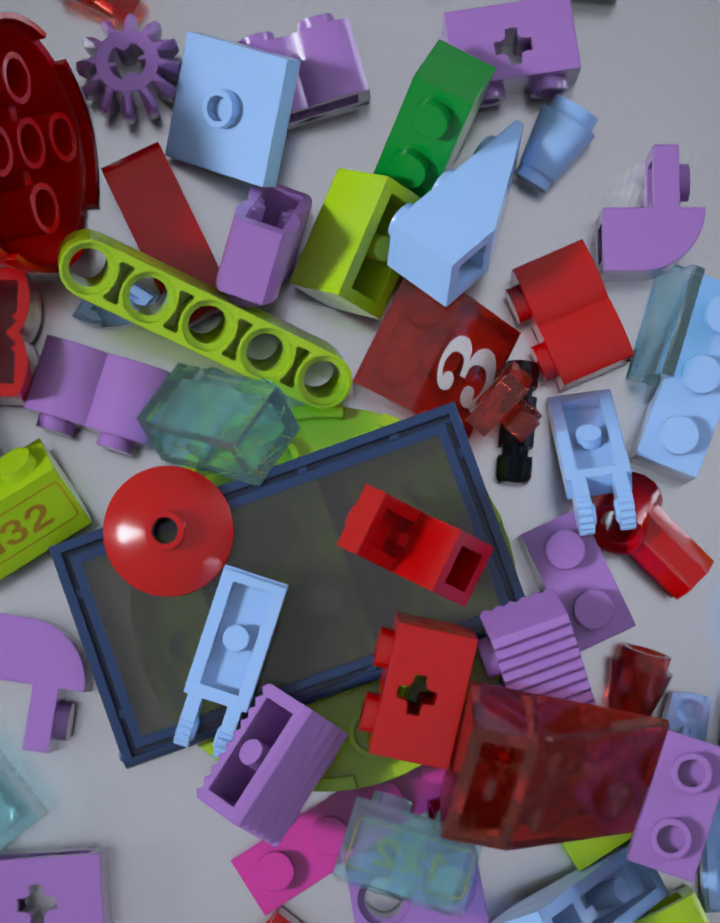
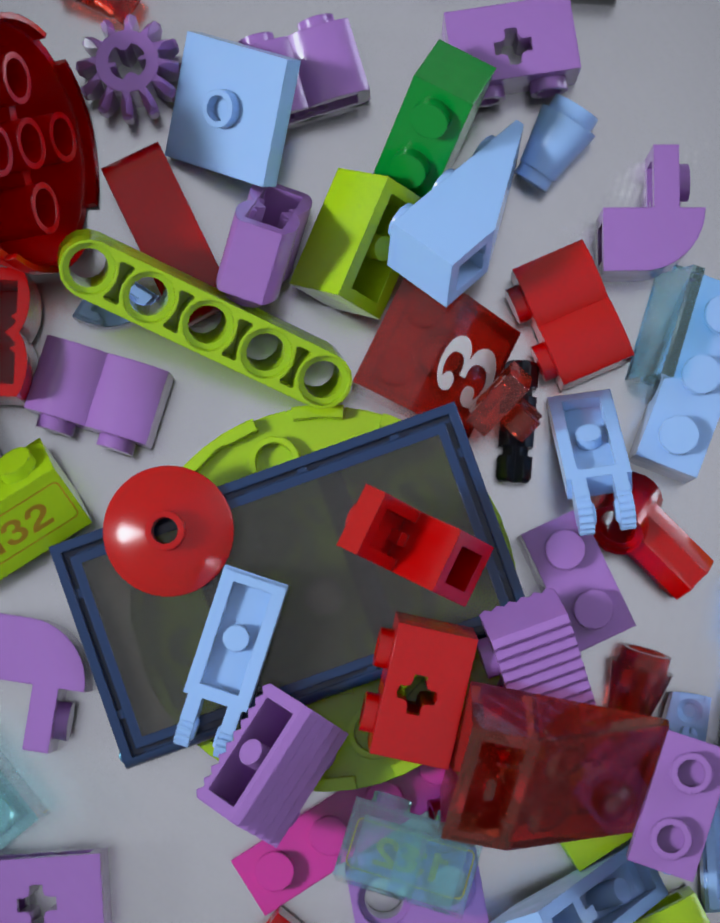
(219, 423): clear light blue brick -> none

